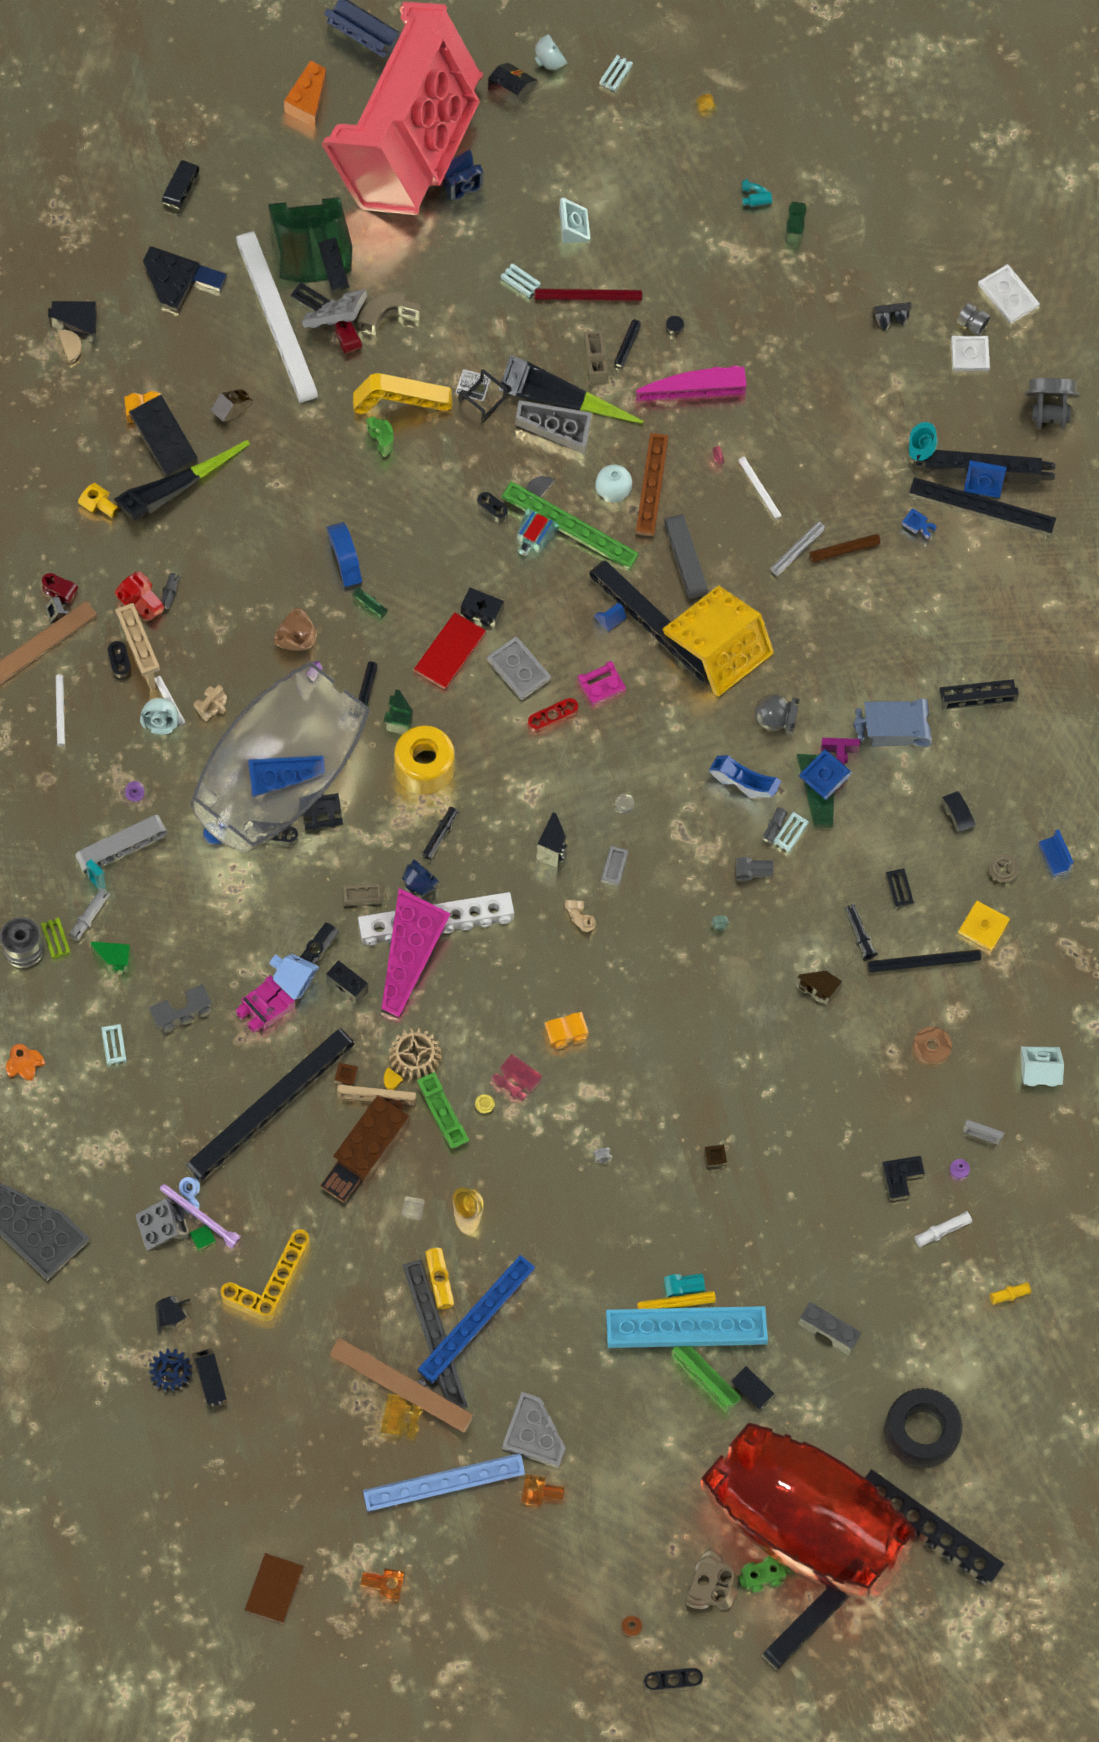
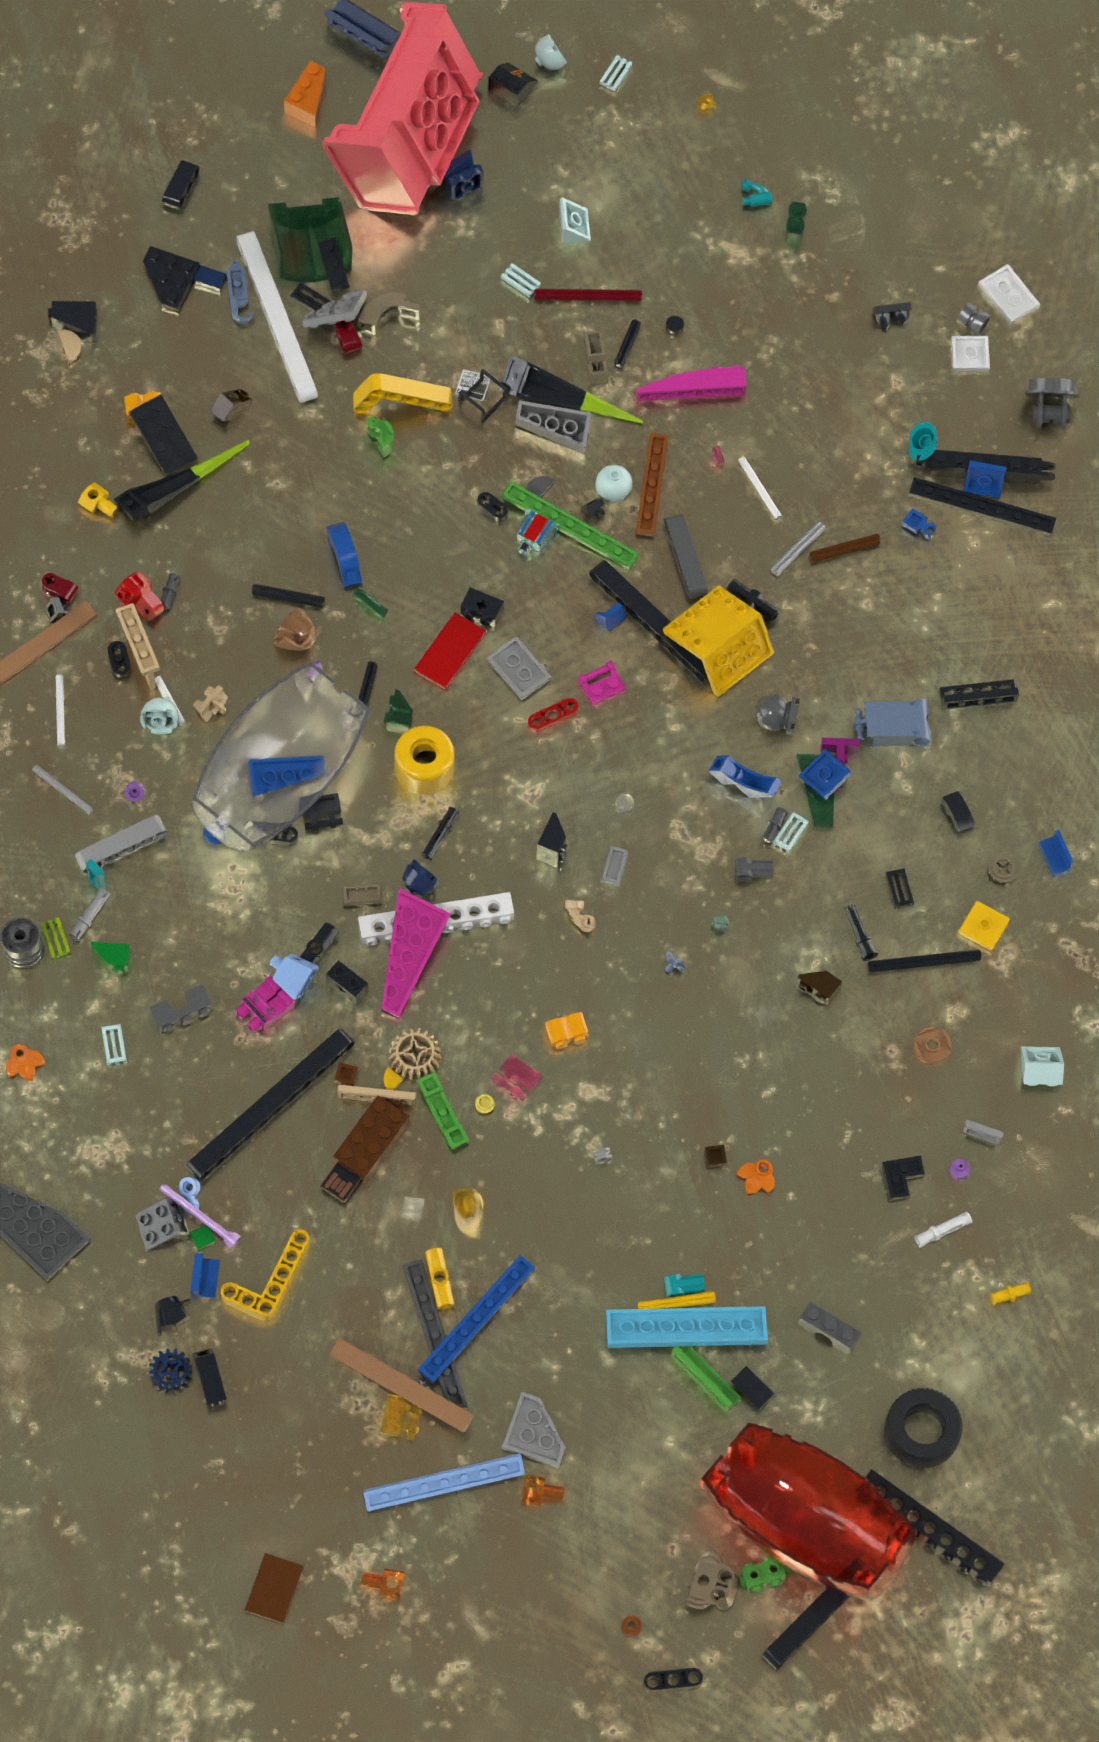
(64, 790): none -> light grey bar
(204, 1277): none -> blue panel
(237, 290): none -> sand blue plate
(288, 595): none -> black axle
(593, 506): none -> black tile
(674, 962): none -> sand blue plant
(753, 599): none -> black piece
(755, 1178): none -> orange plate

